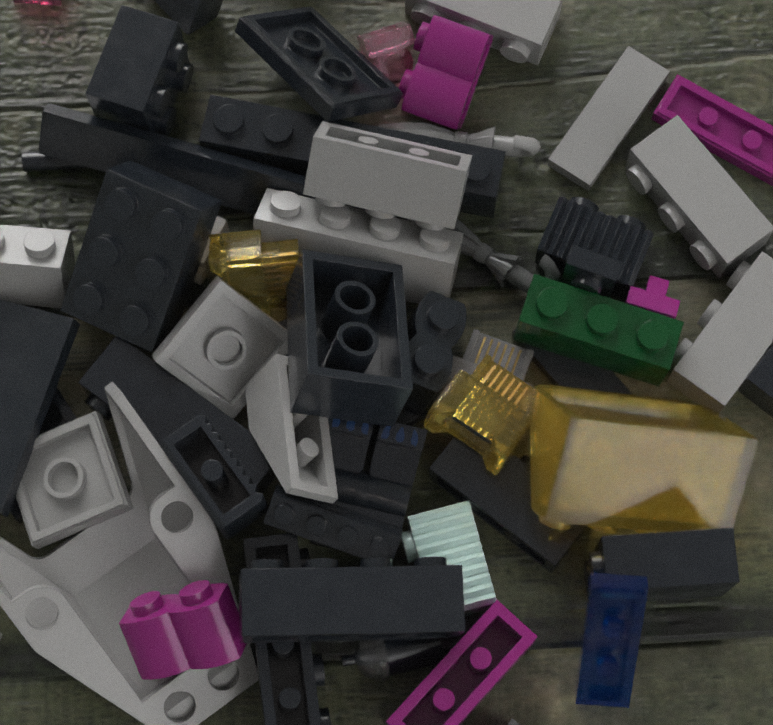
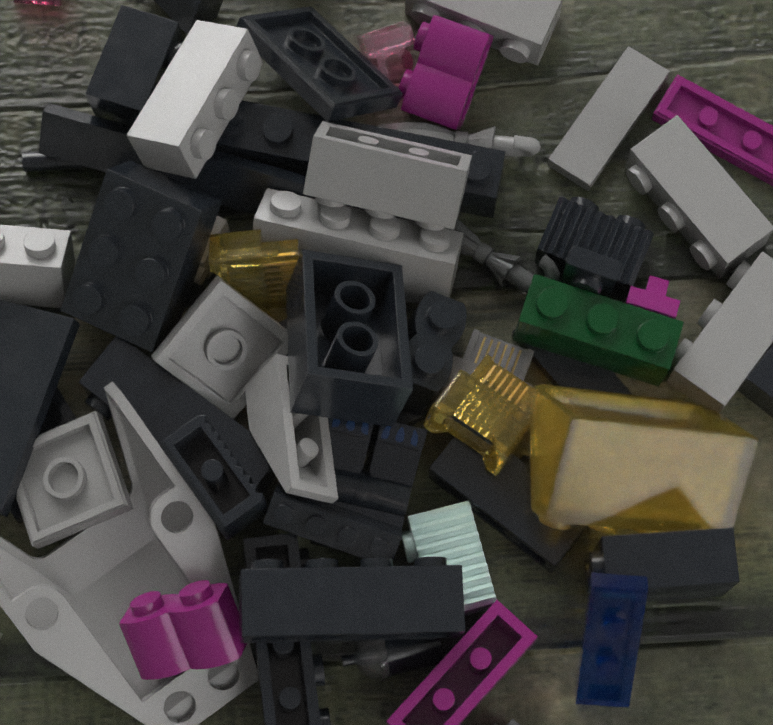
(195, 99): none -> brick

